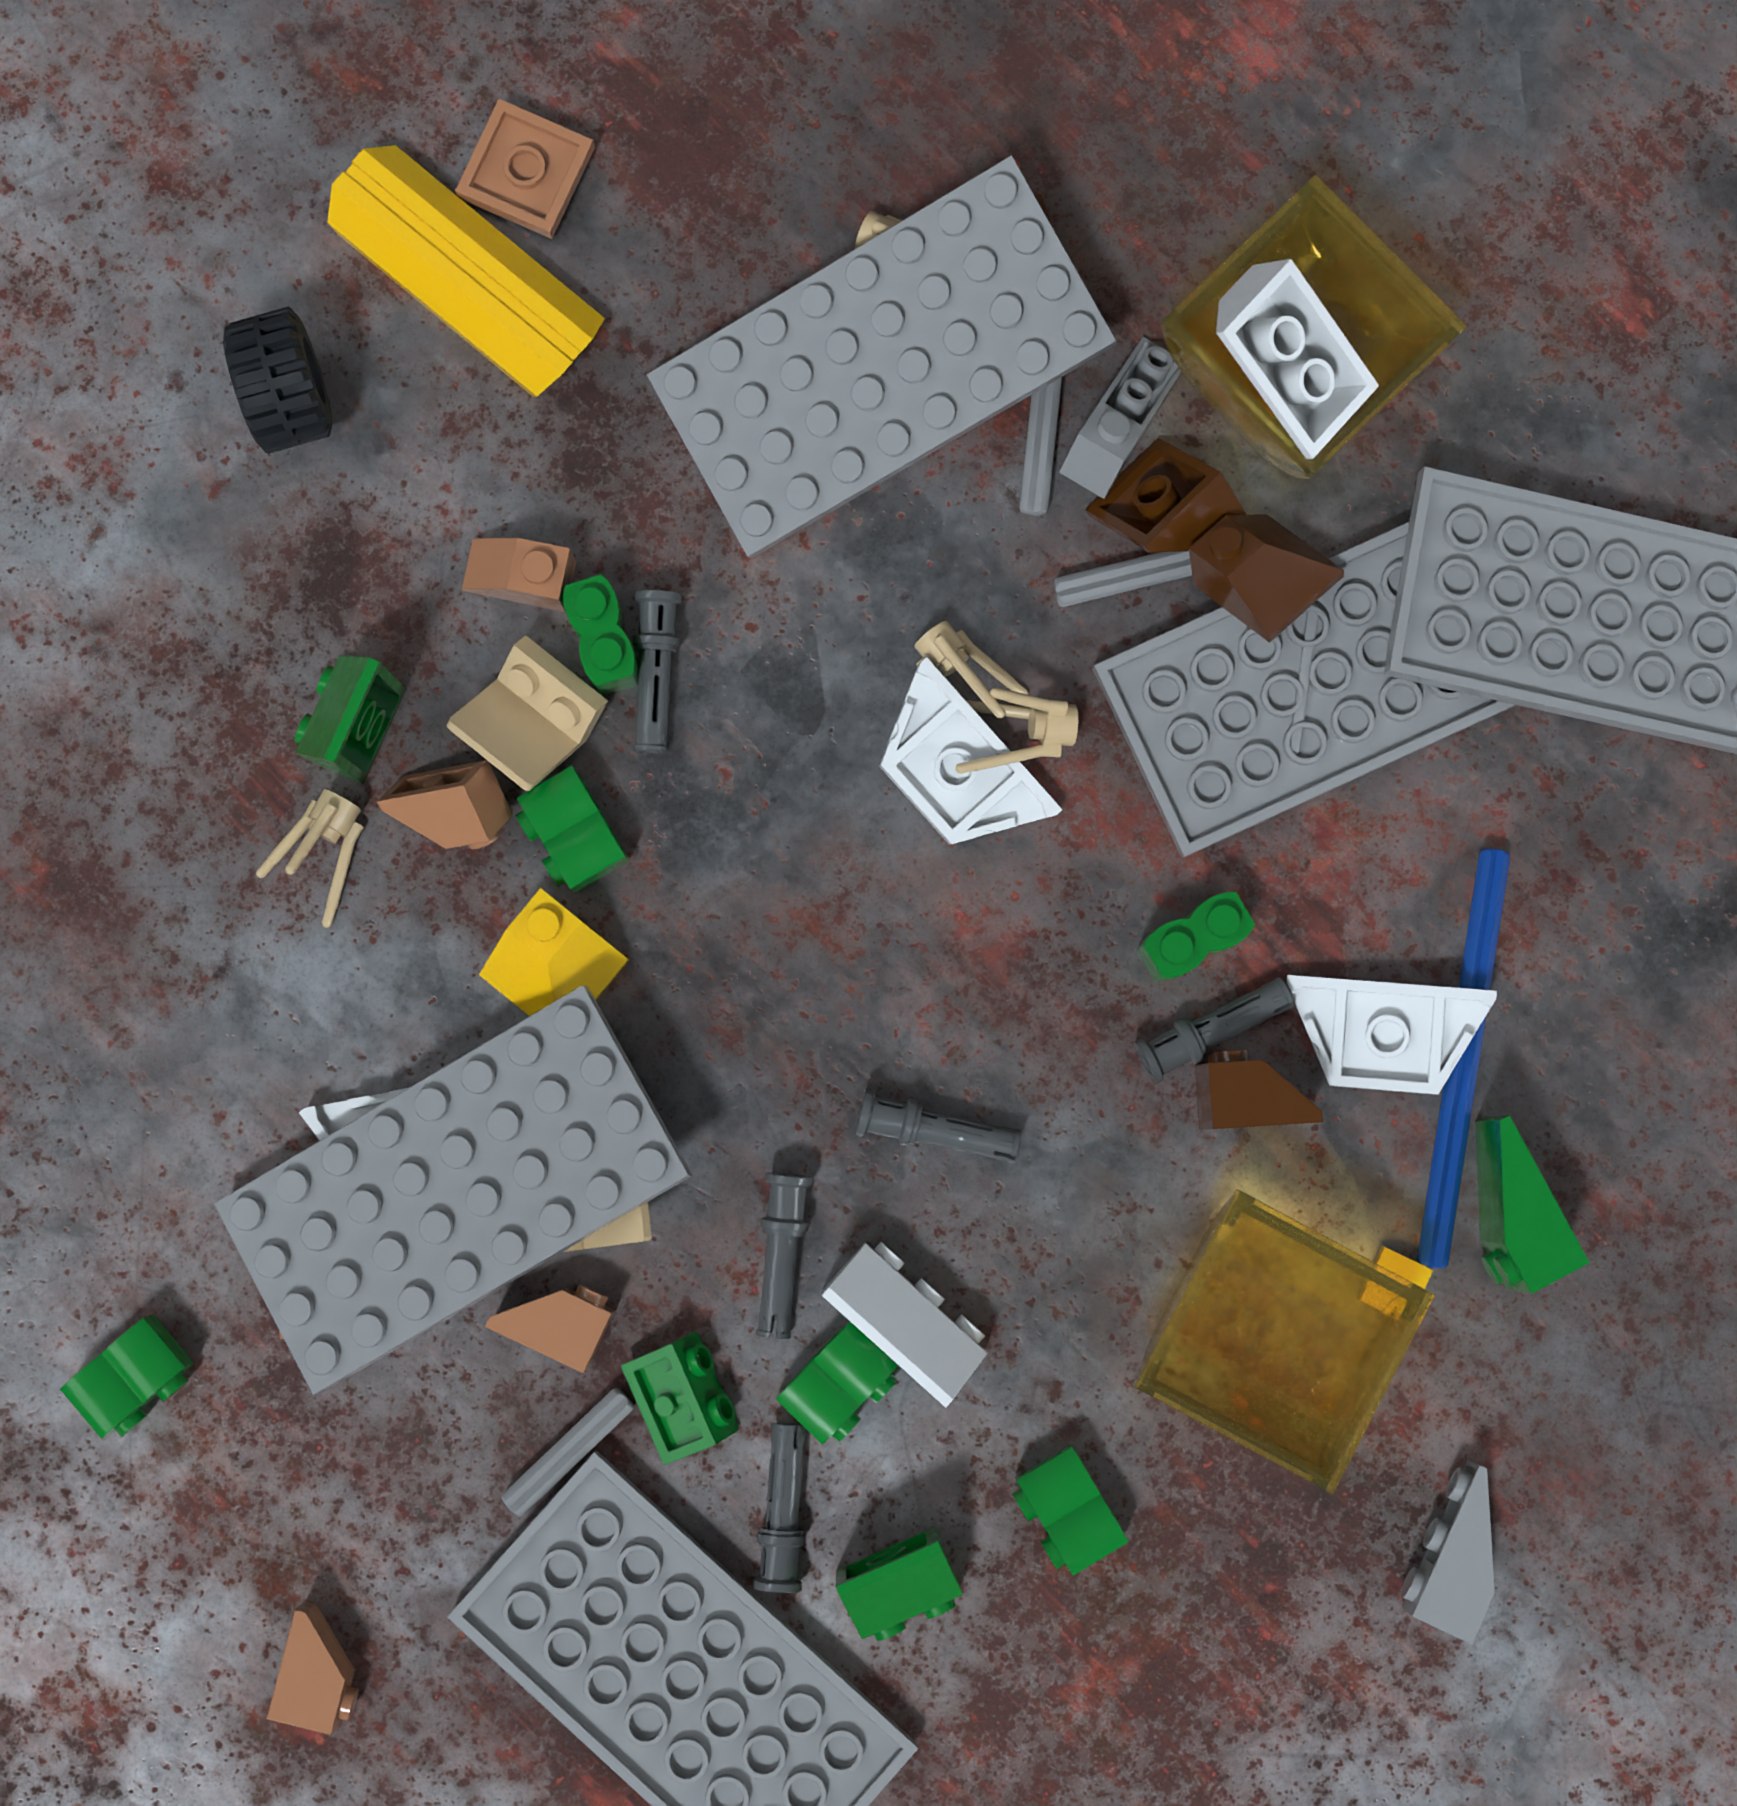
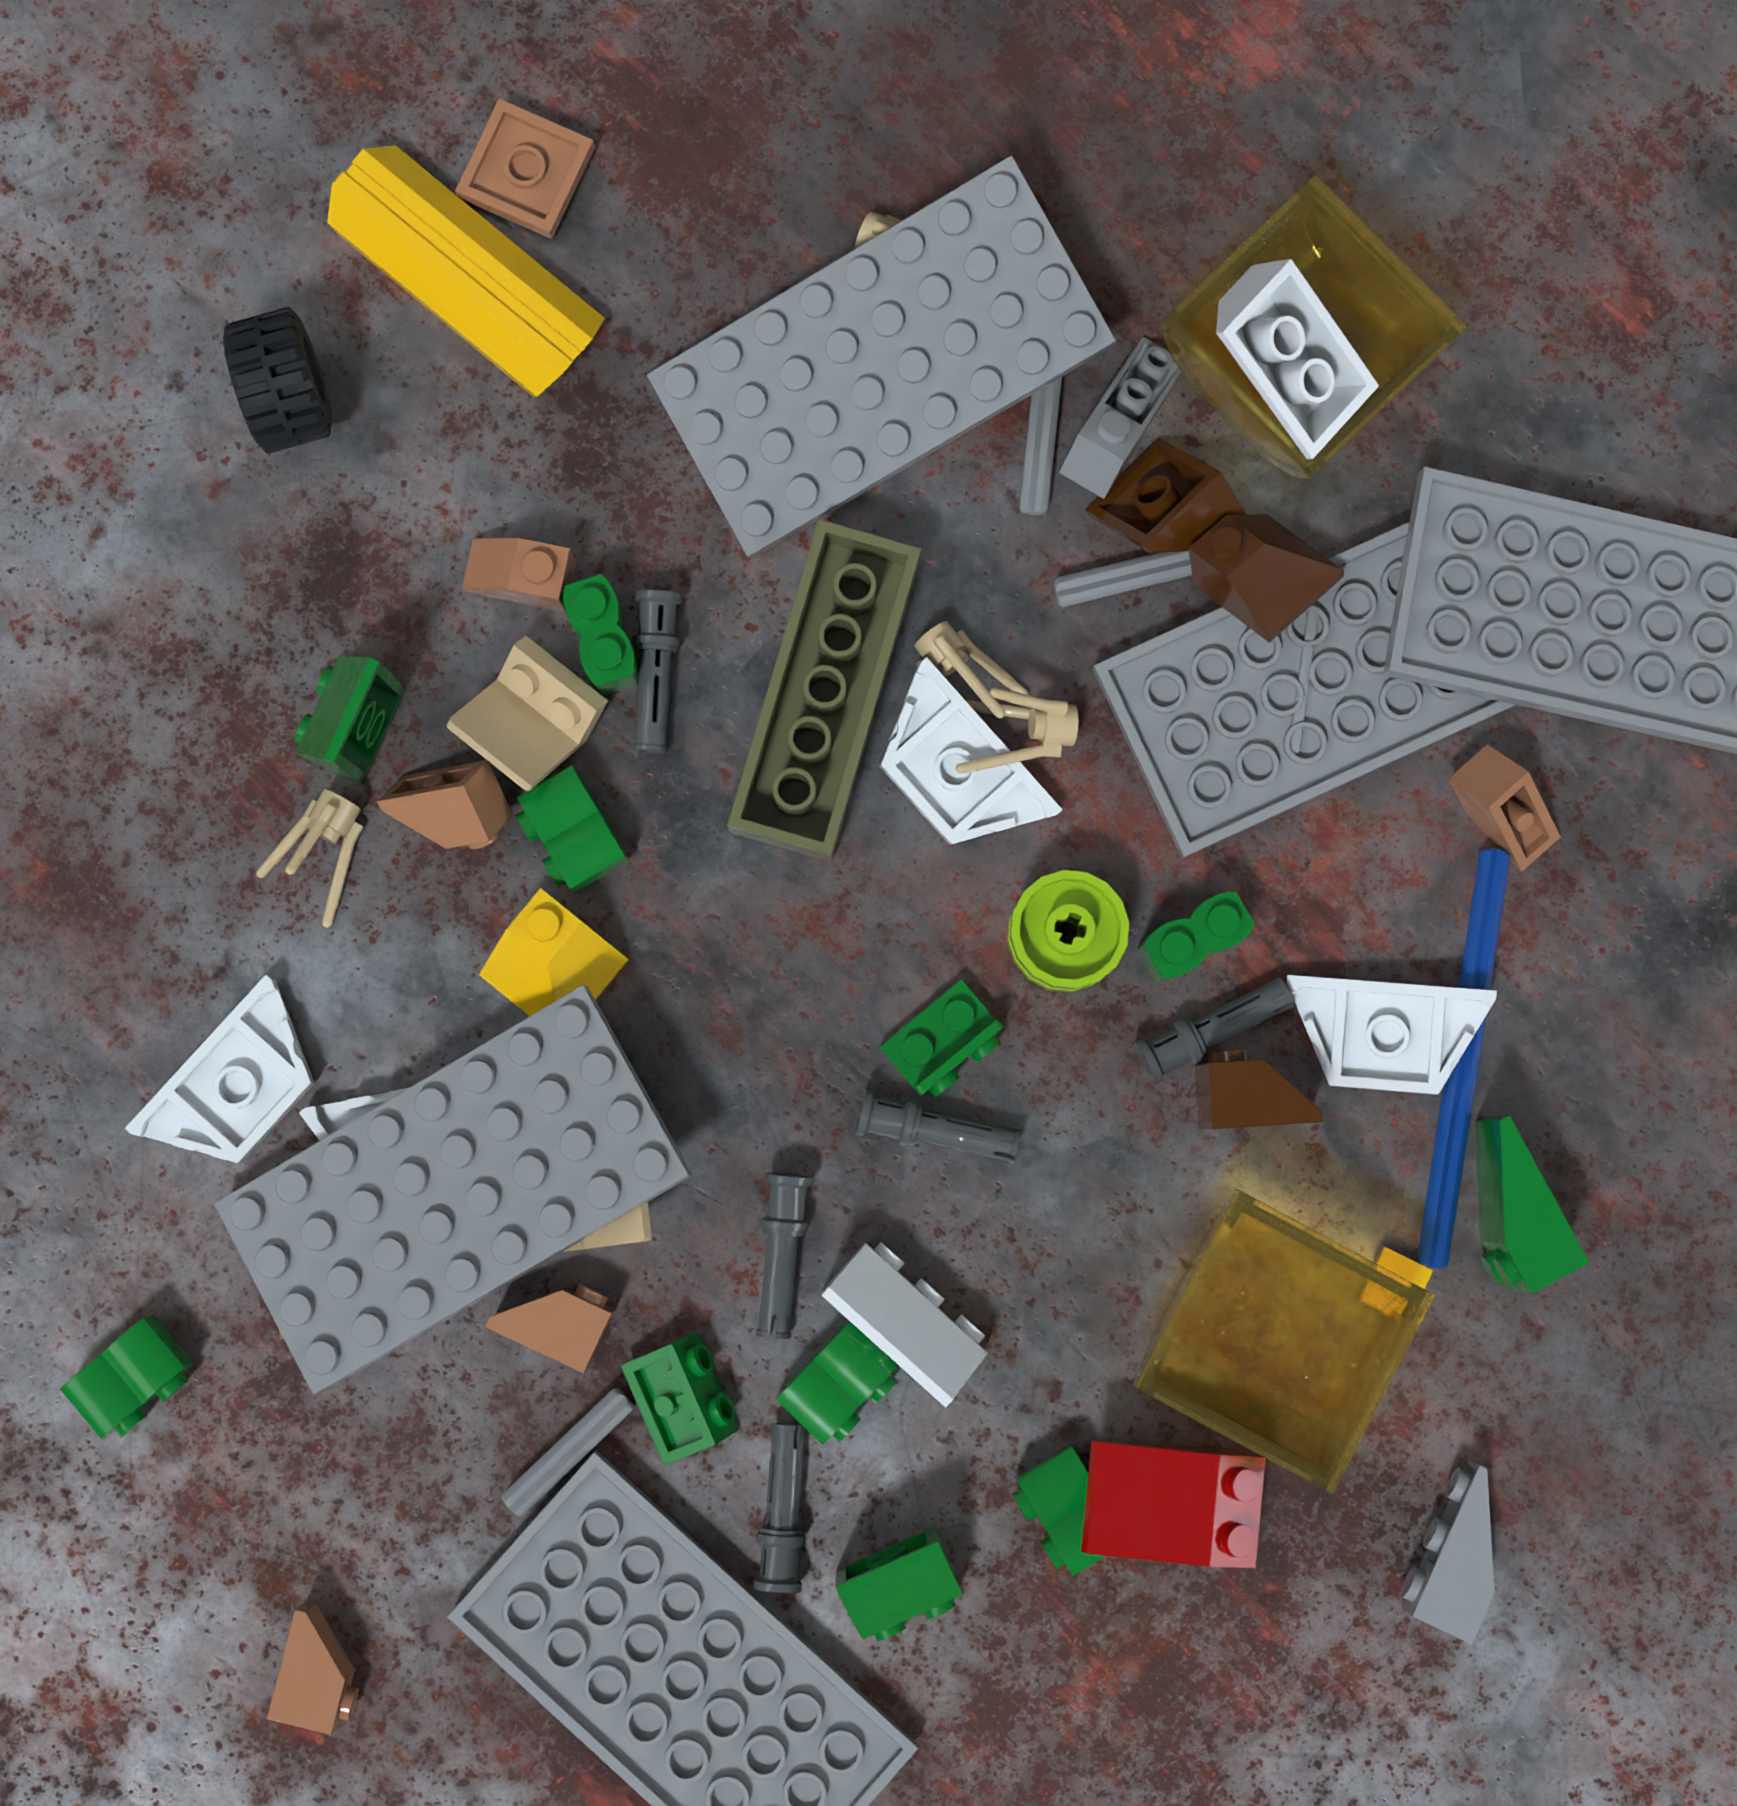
(233, 1083): none -> white wing
(824, 690): none -> olive brick
(942, 1039): none -> green bracket
(1092, 911): none -> lime wheel
(1173, 1503): none -> red slope
(1505, 805): none -> nougat slope

